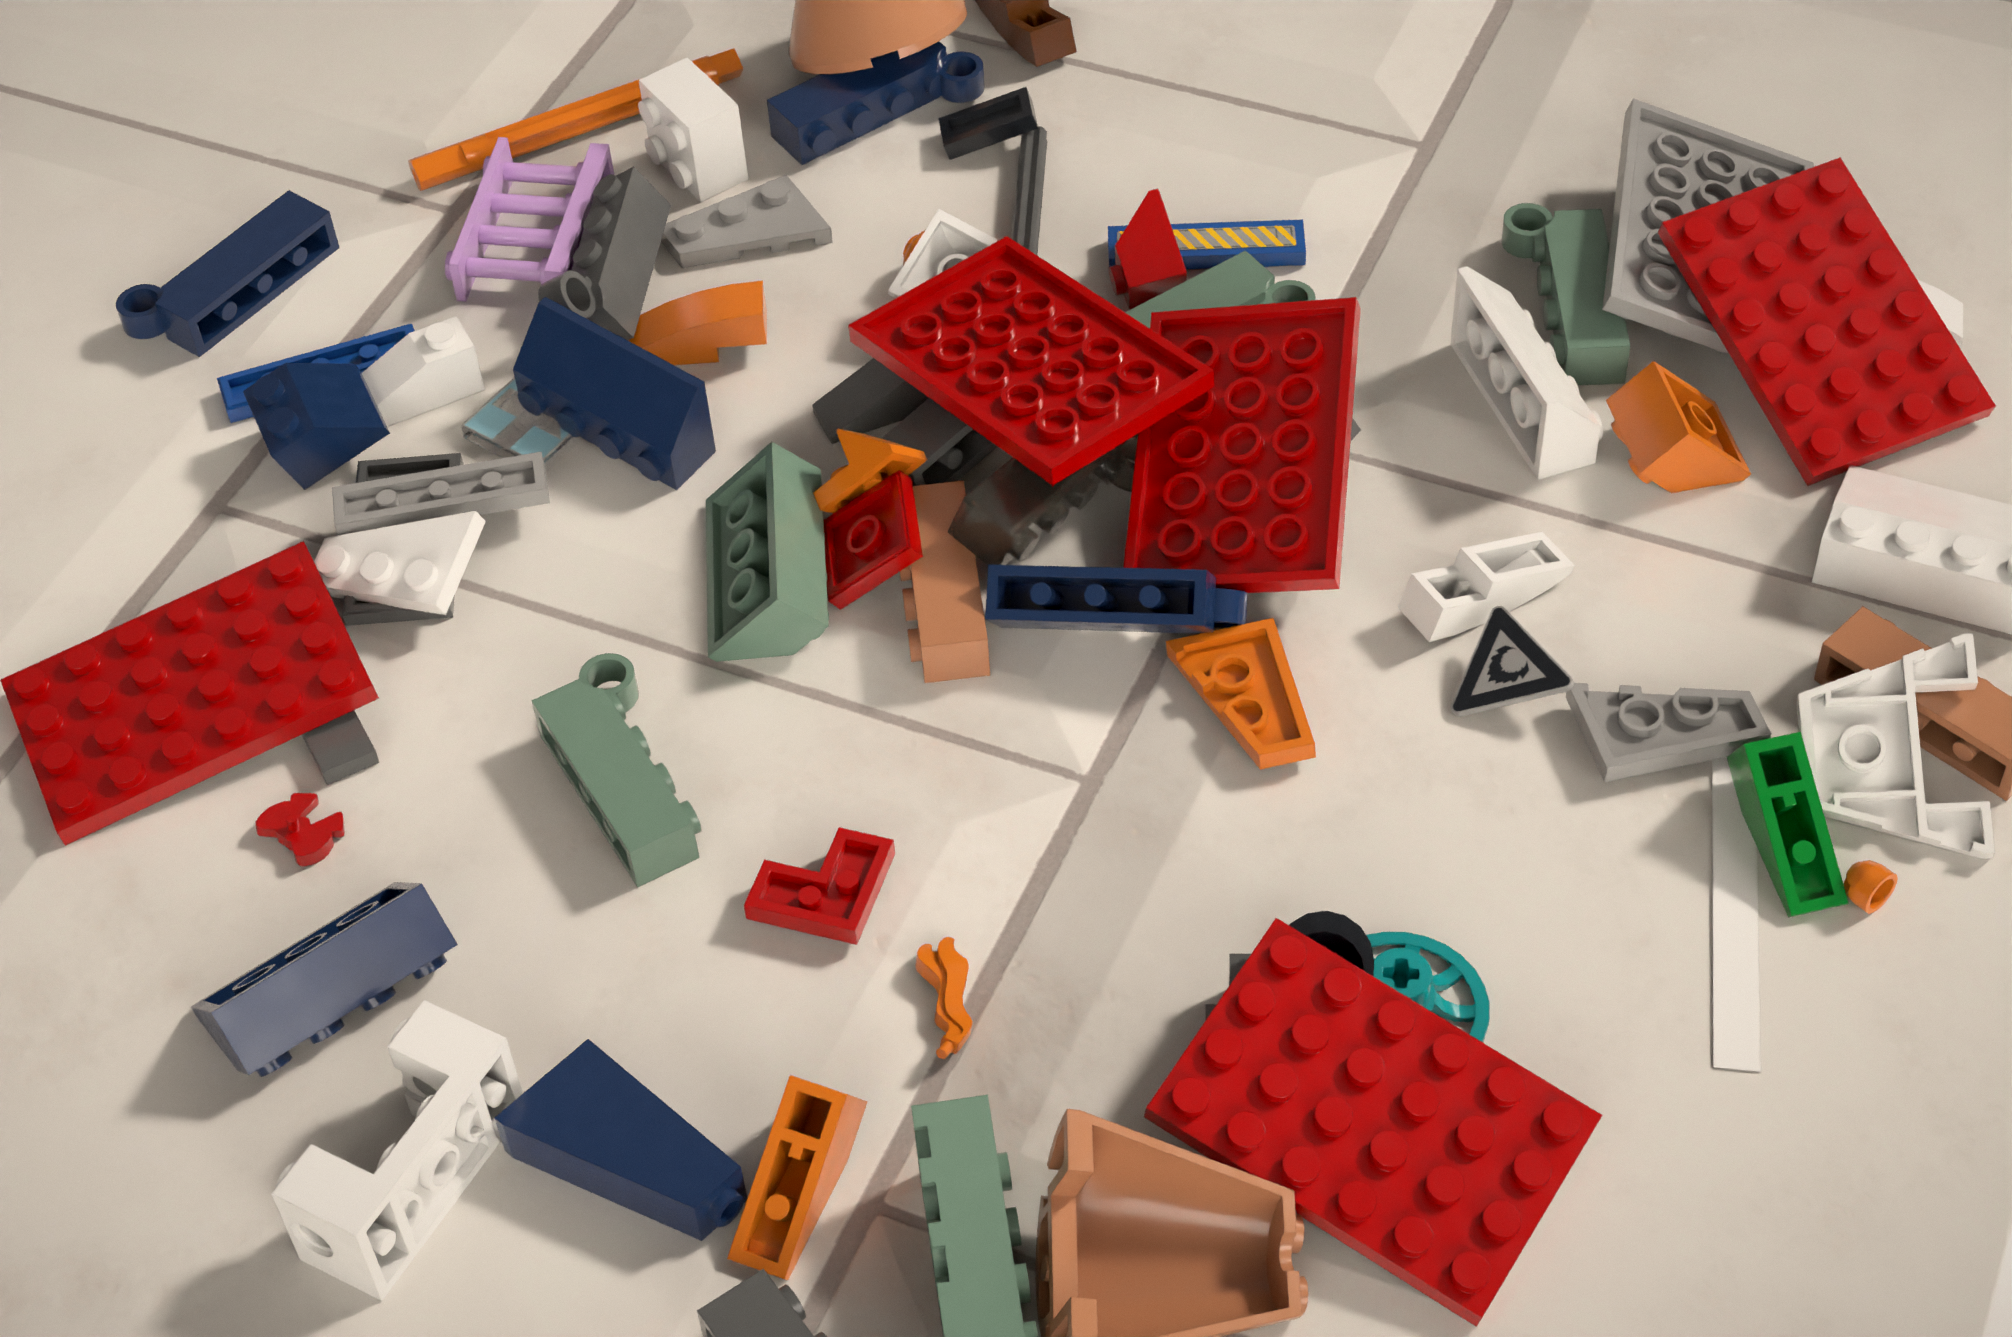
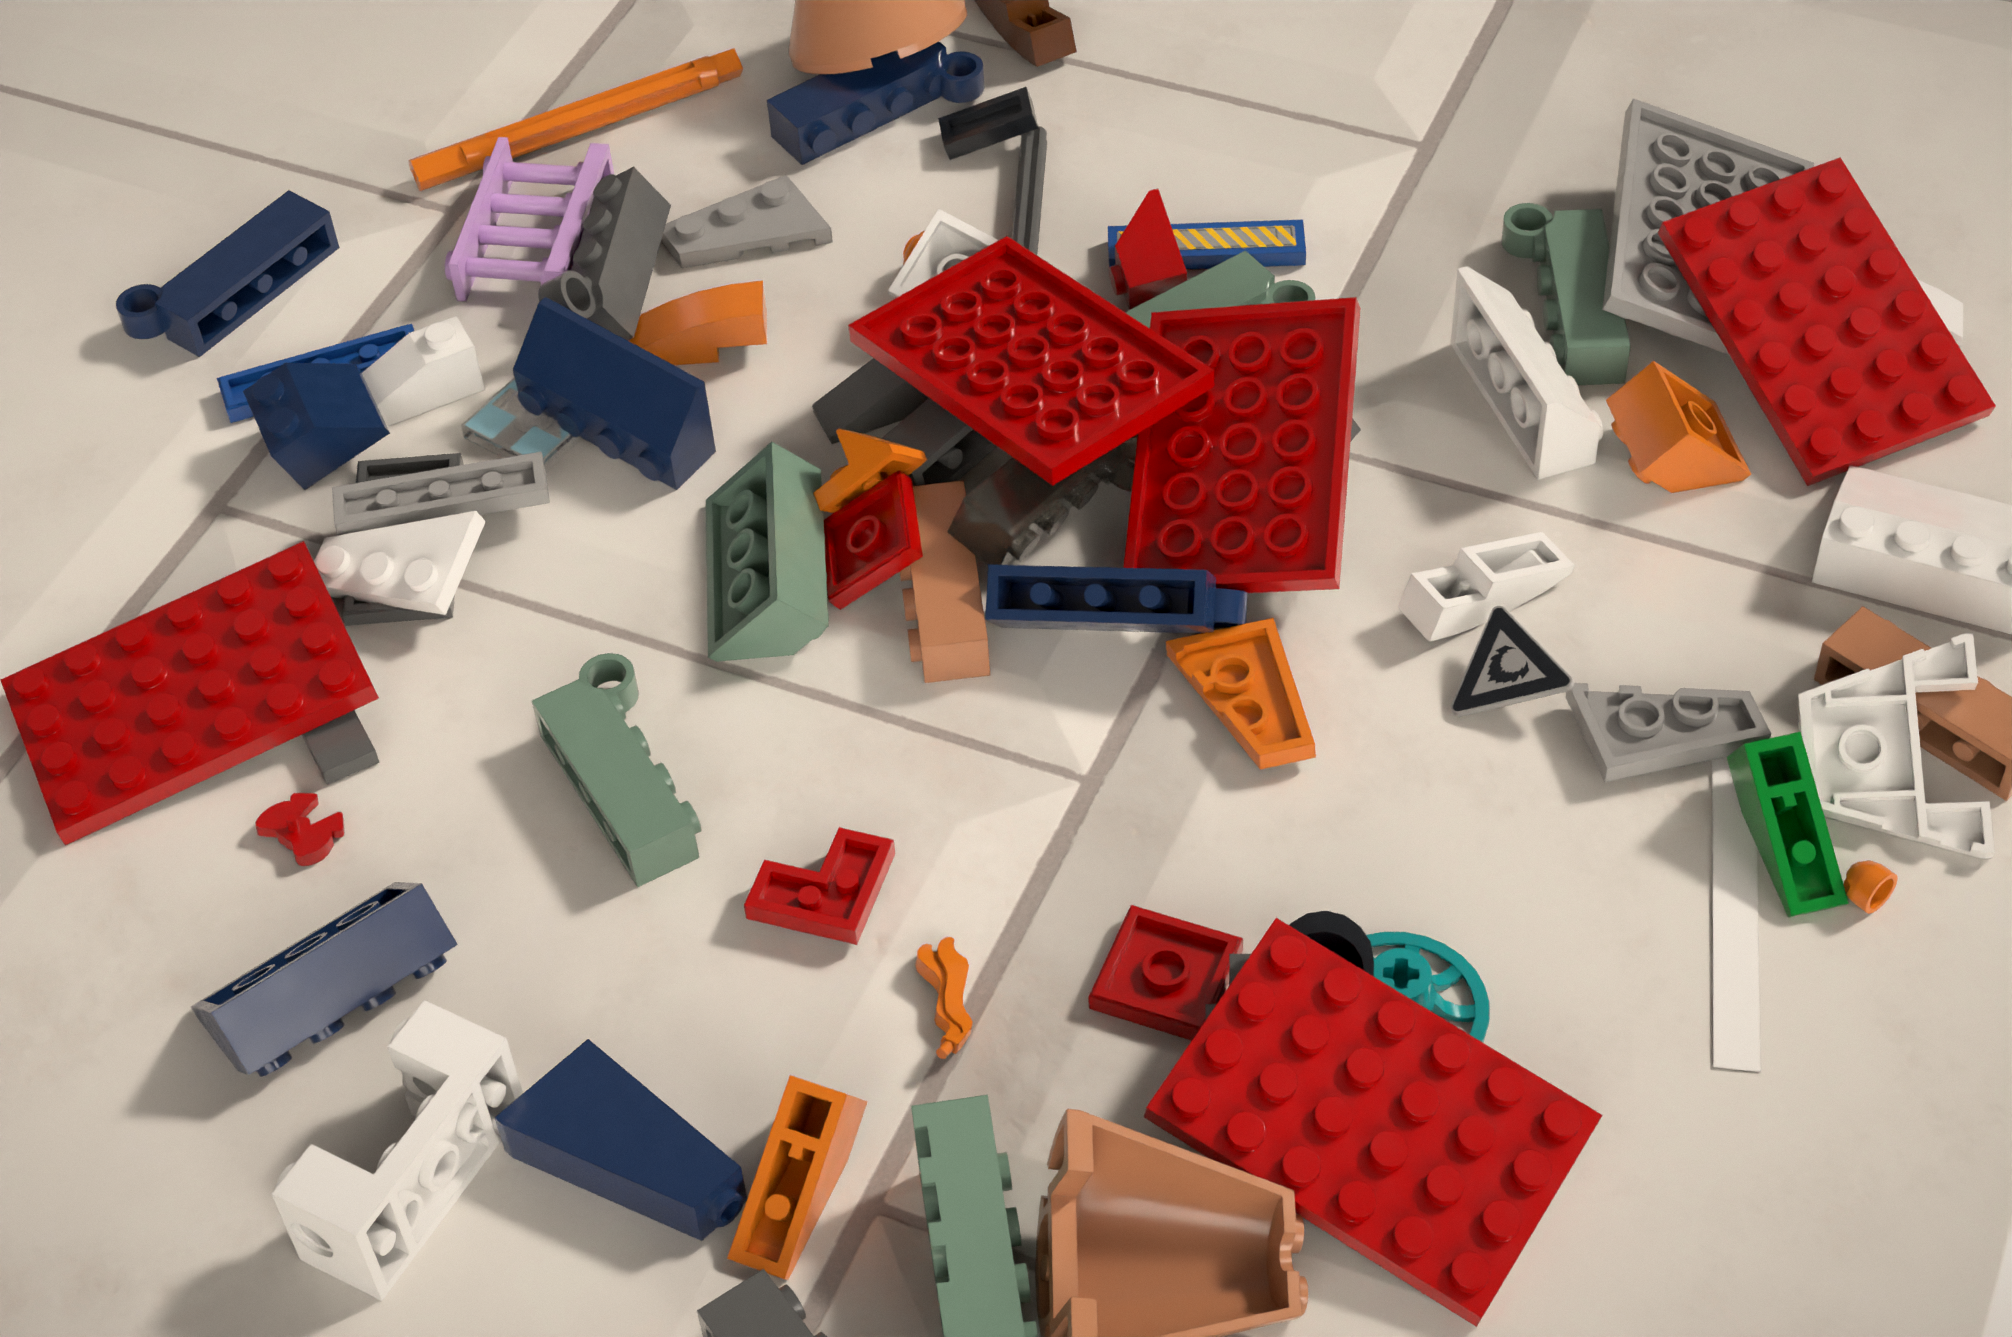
(693, 129): white brick -> none
(1163, 972): none -> red tile

